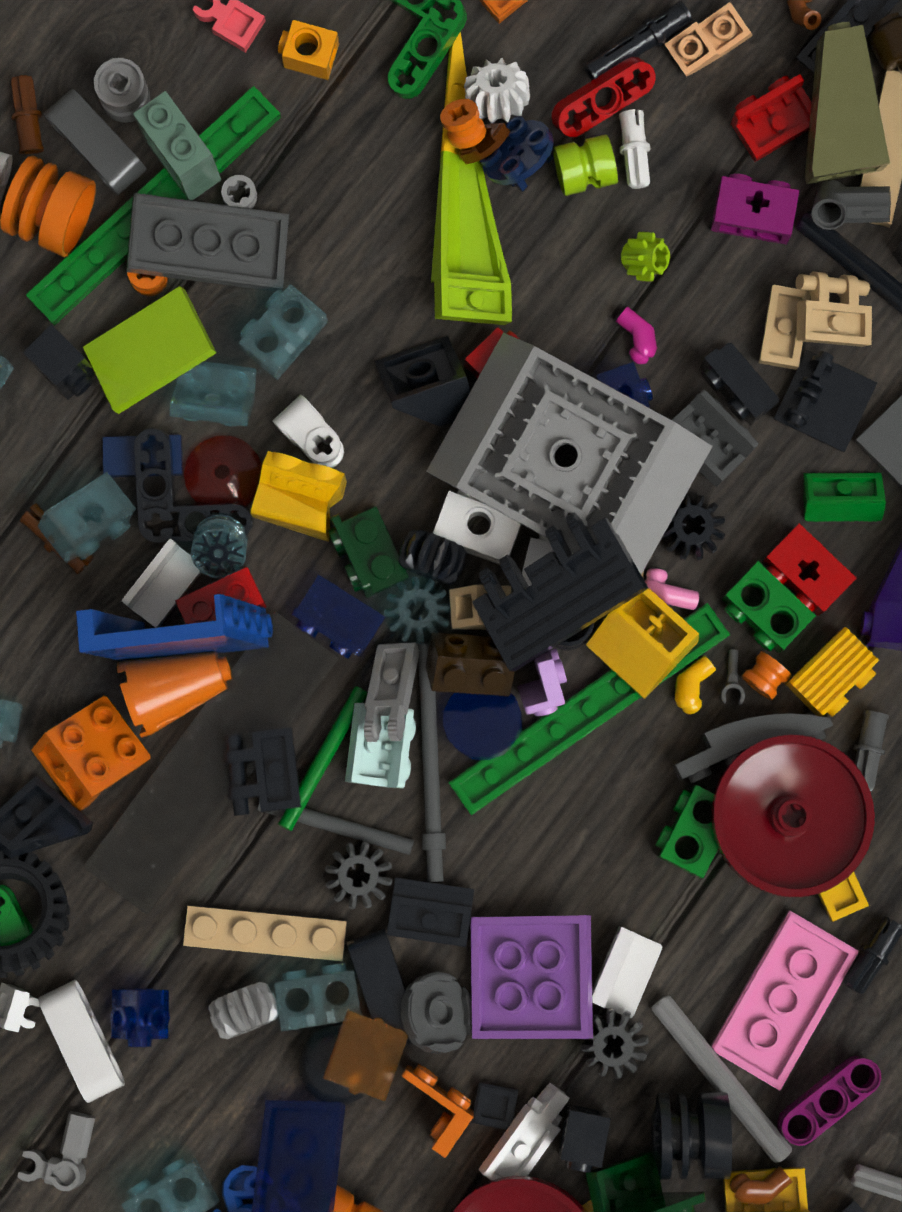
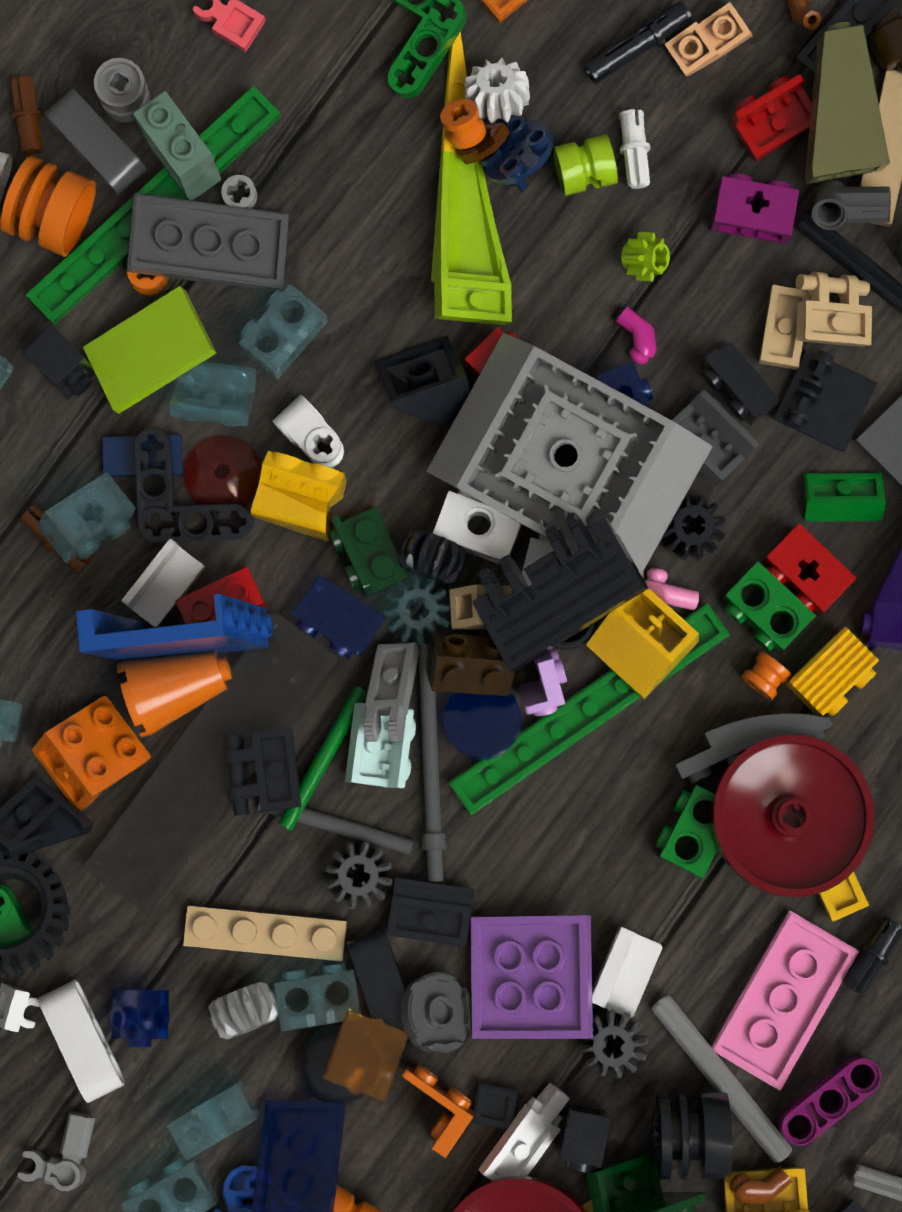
(213, 1120): none -> clear light blue brick
(220, 545): clear light blue wheel -> none
(317, 64): light orange brick -> none
(619, 100): red beam -> none
(688, 685): yellow arm -> none
(732, 677): dark grey hand -> none
(870, 745): dark grey axle -> none

